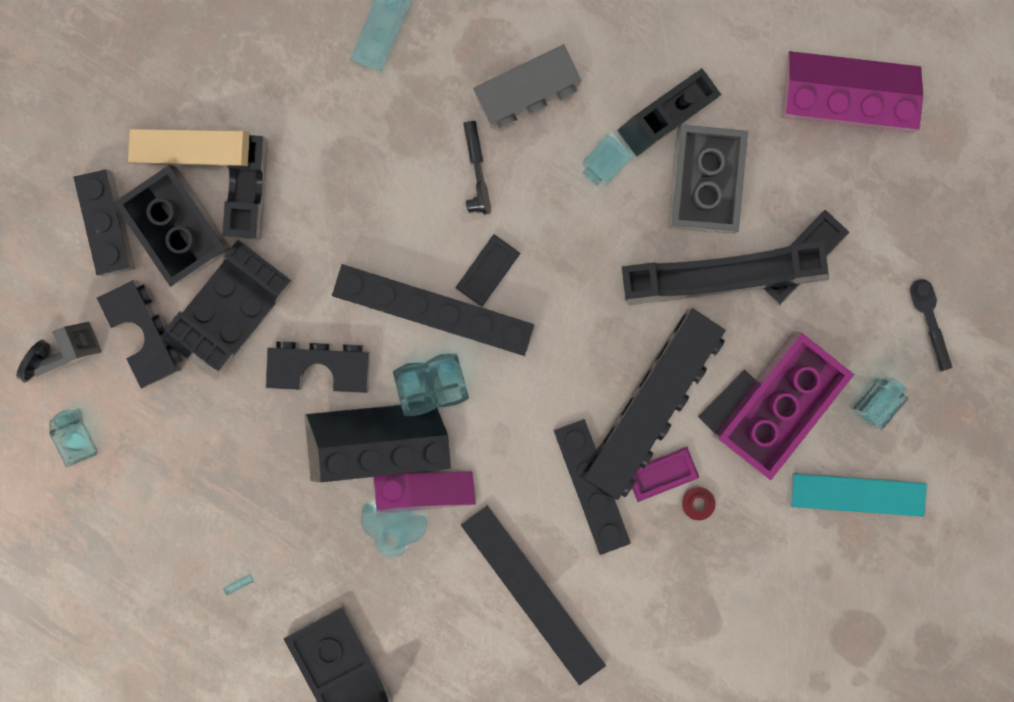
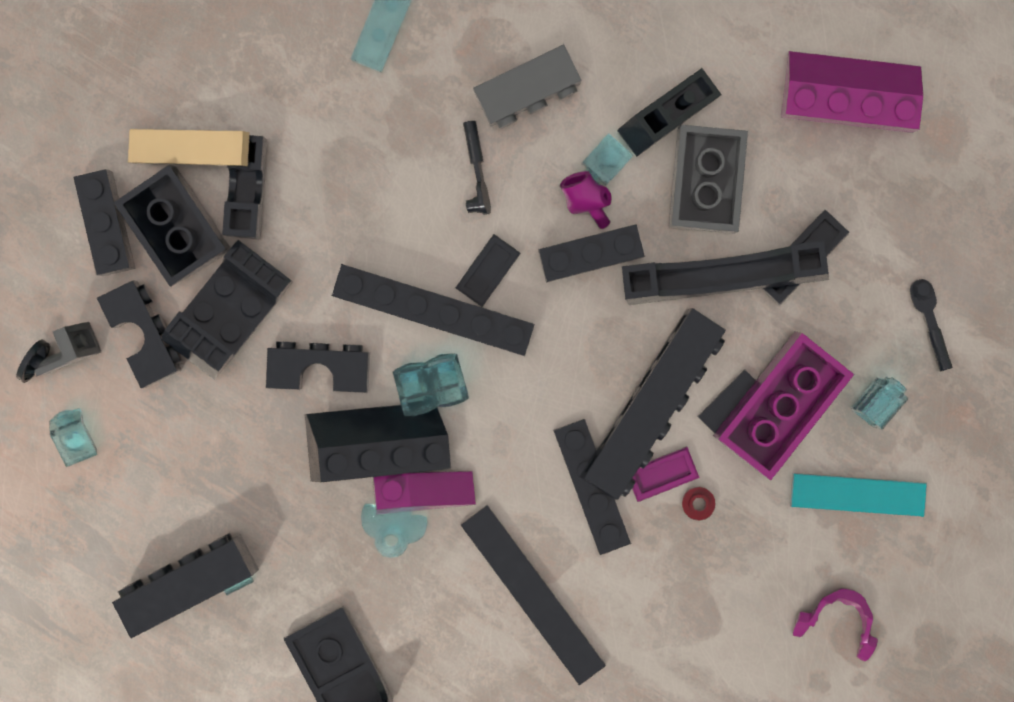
(181, 588): none -> black brick
(586, 195): none -> magenta piece
(591, 253): none -> black brick
(849, 597): none -> magenta helmet

